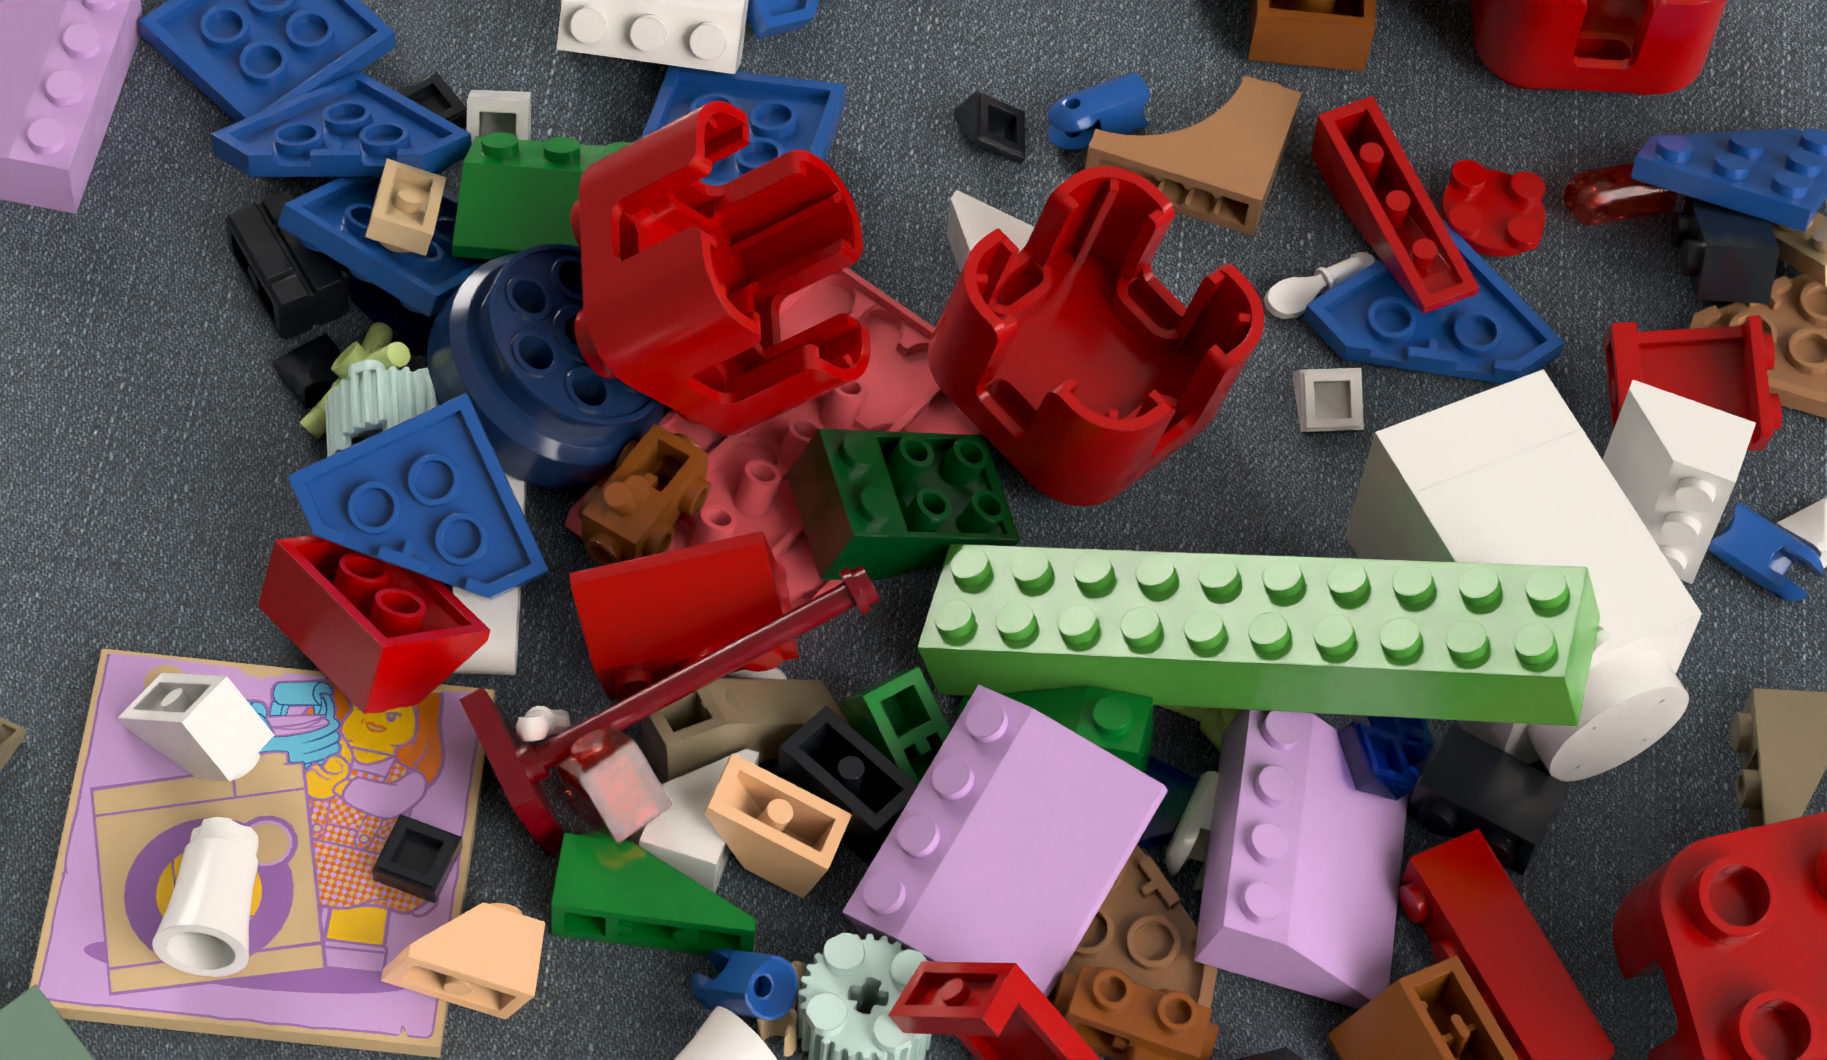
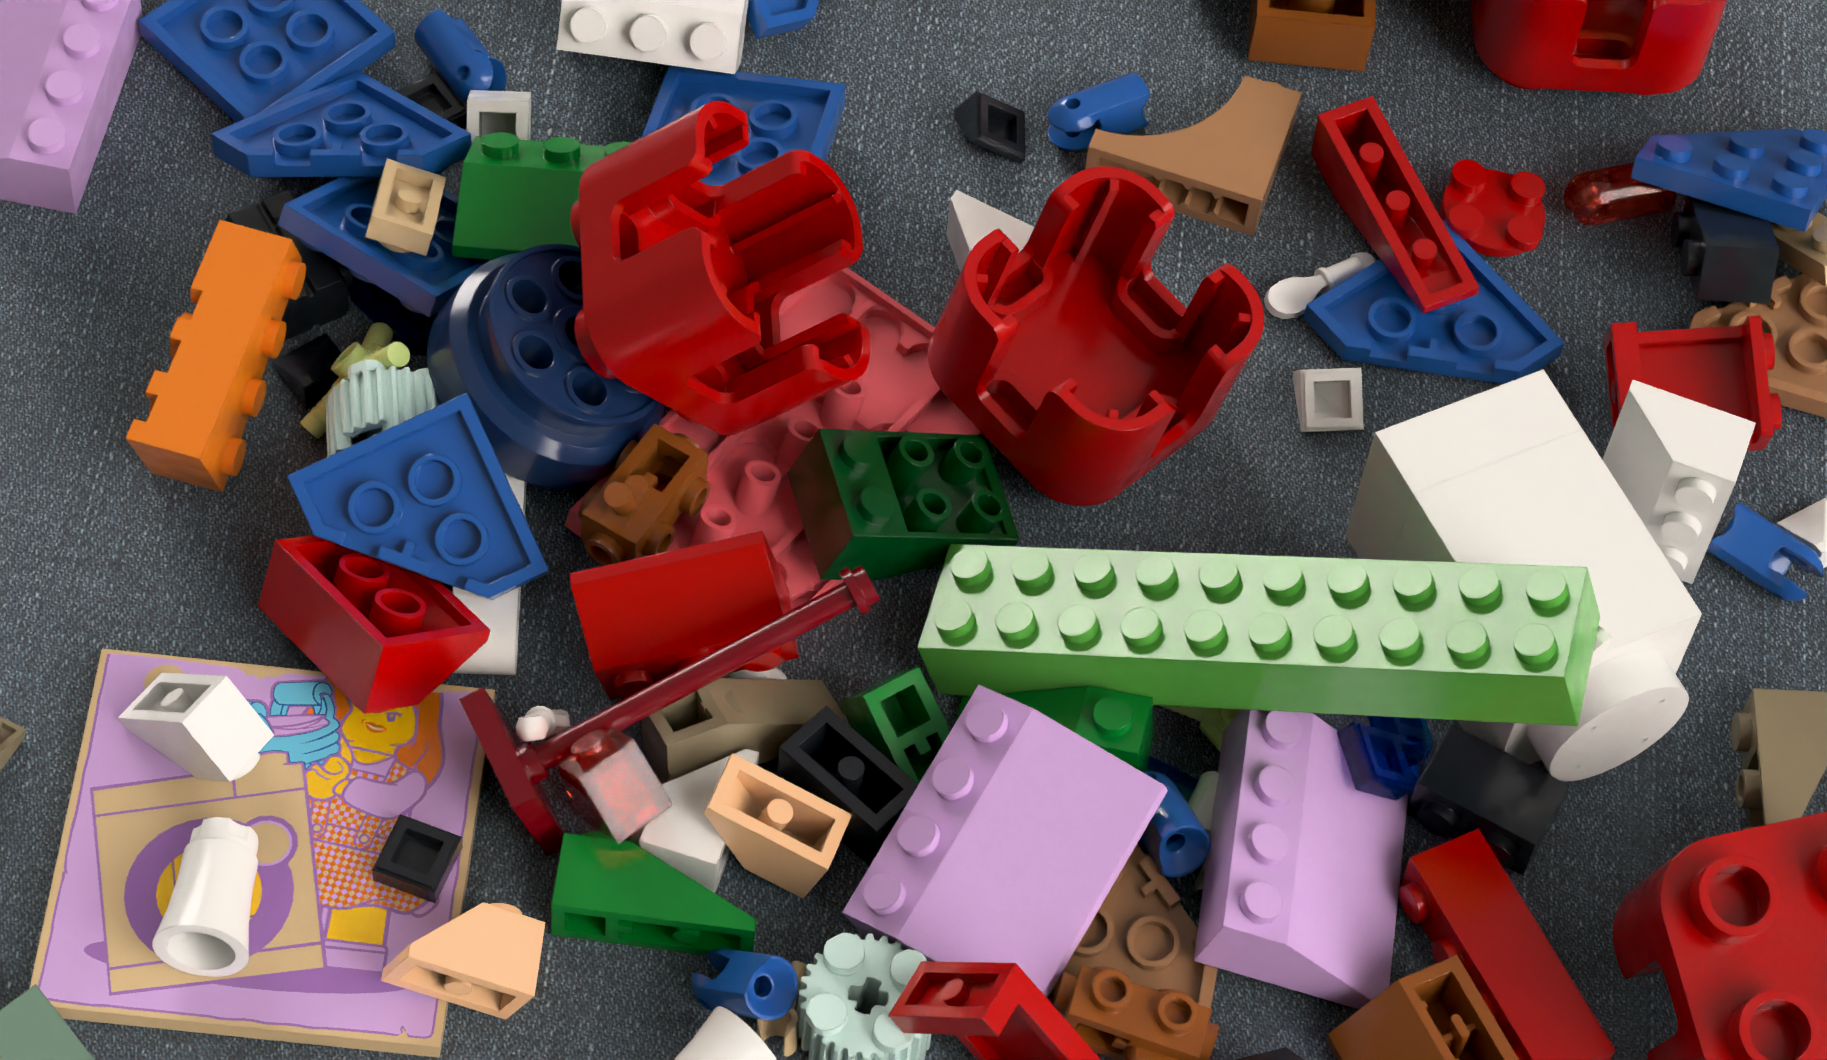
(219, 358): none -> orange wedge
(458, 55): none -> blue piece
(1175, 833): none -> blue piece

